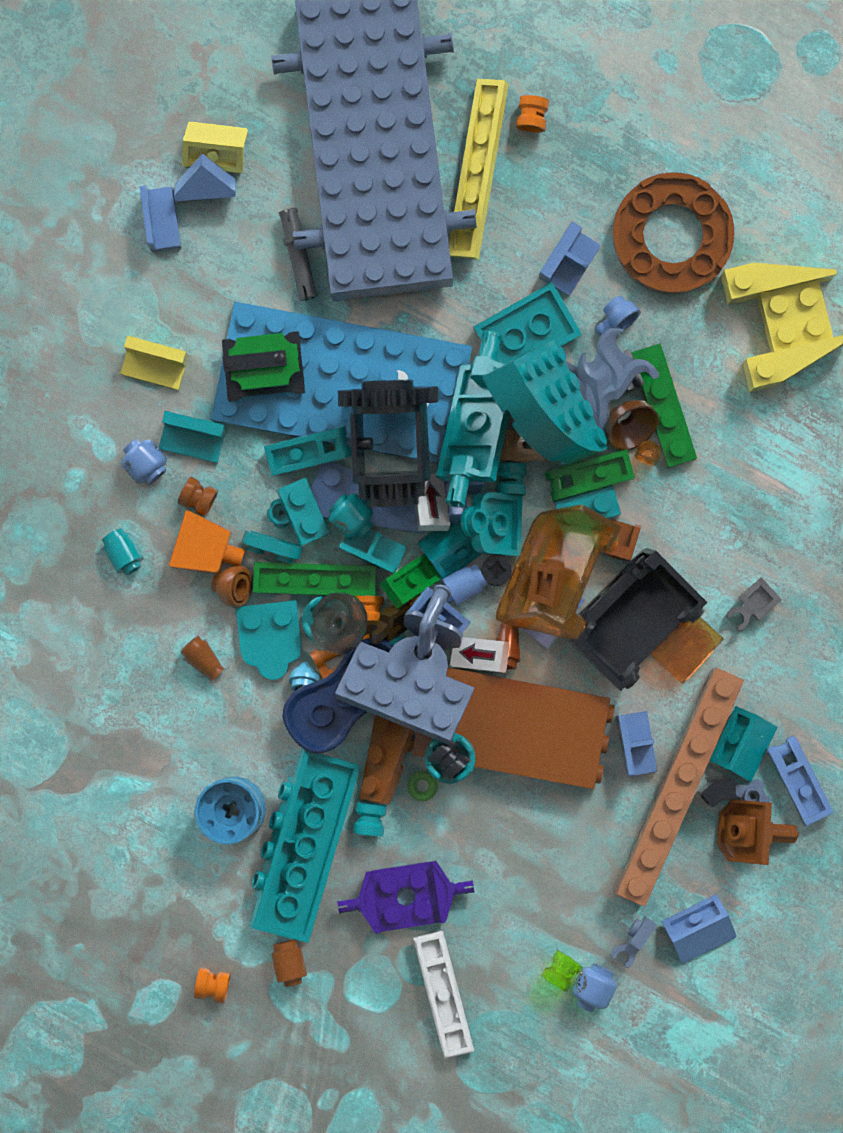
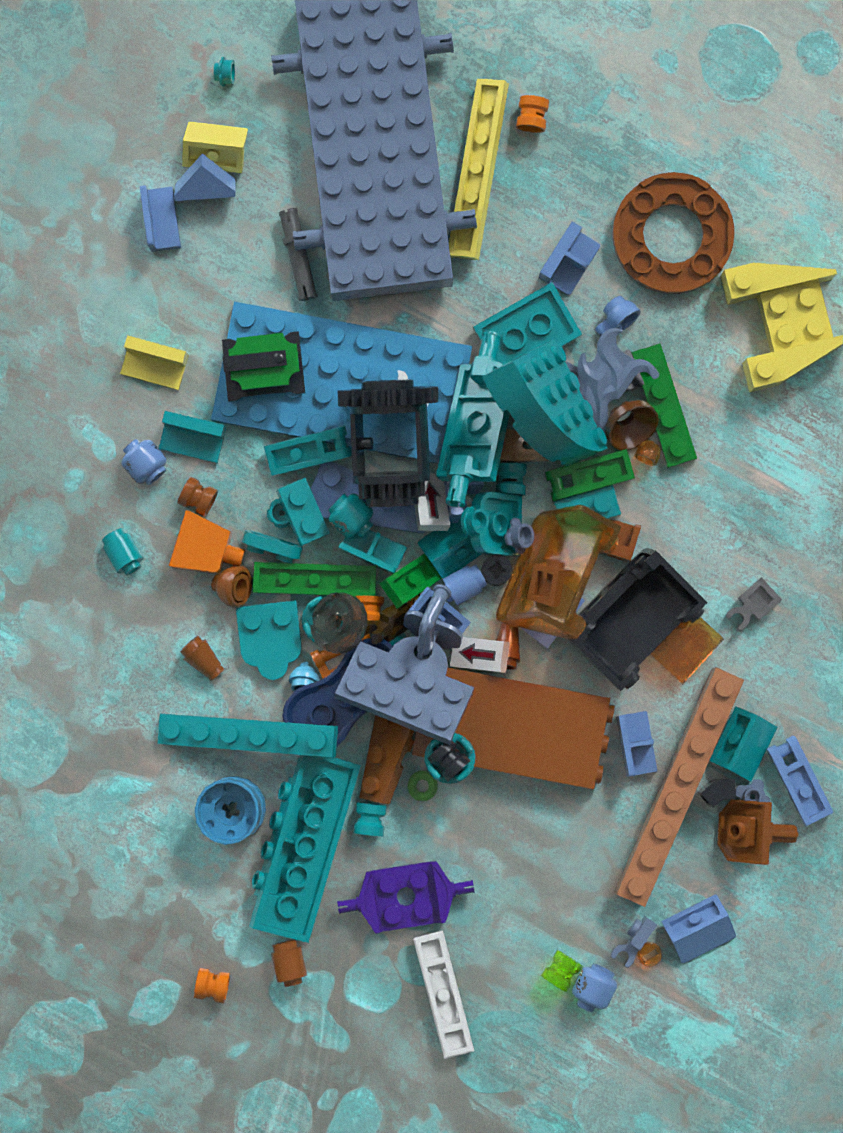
(224, 71): none -> teal plate
(248, 735): none -> teal plate
(519, 536): none -> sand blue plate
(647, 948): none -> clear orange hinge

